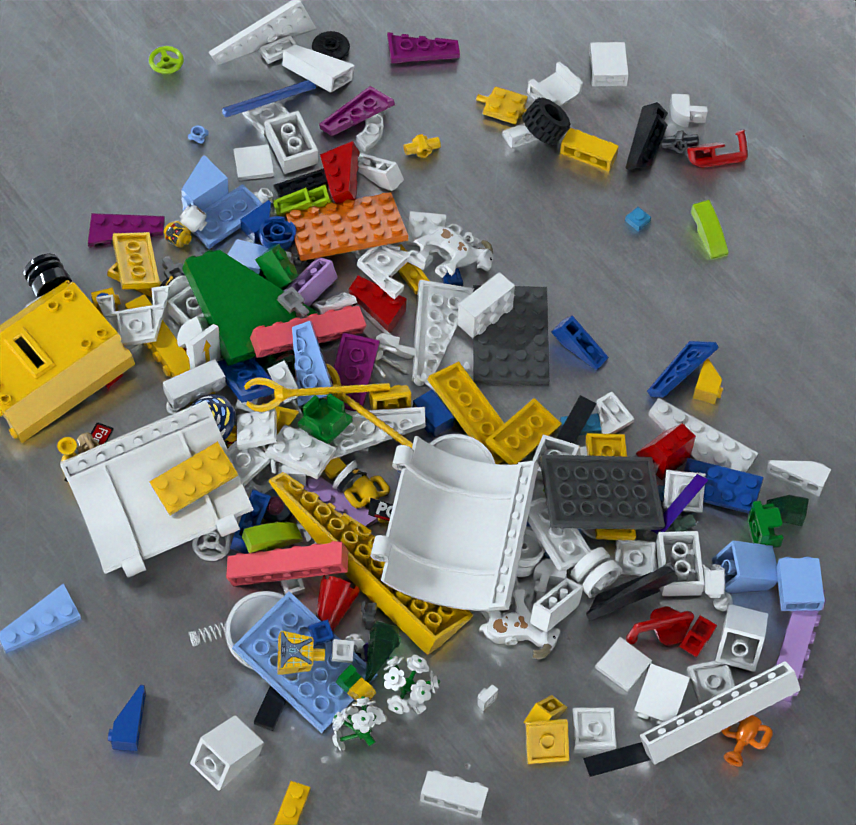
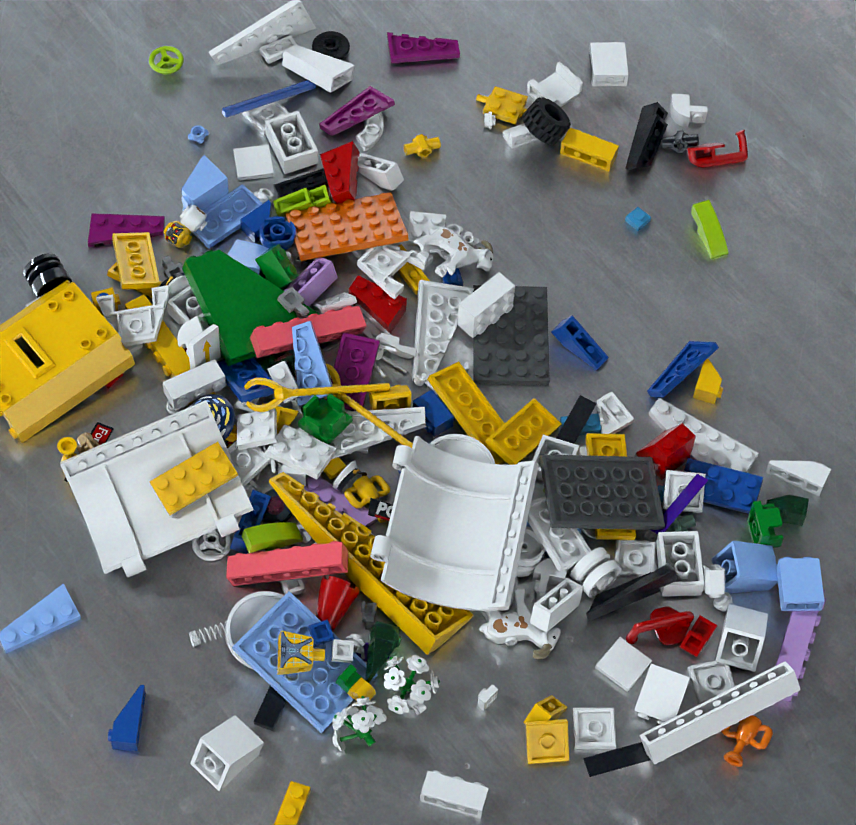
(489, 120): none -> white plate

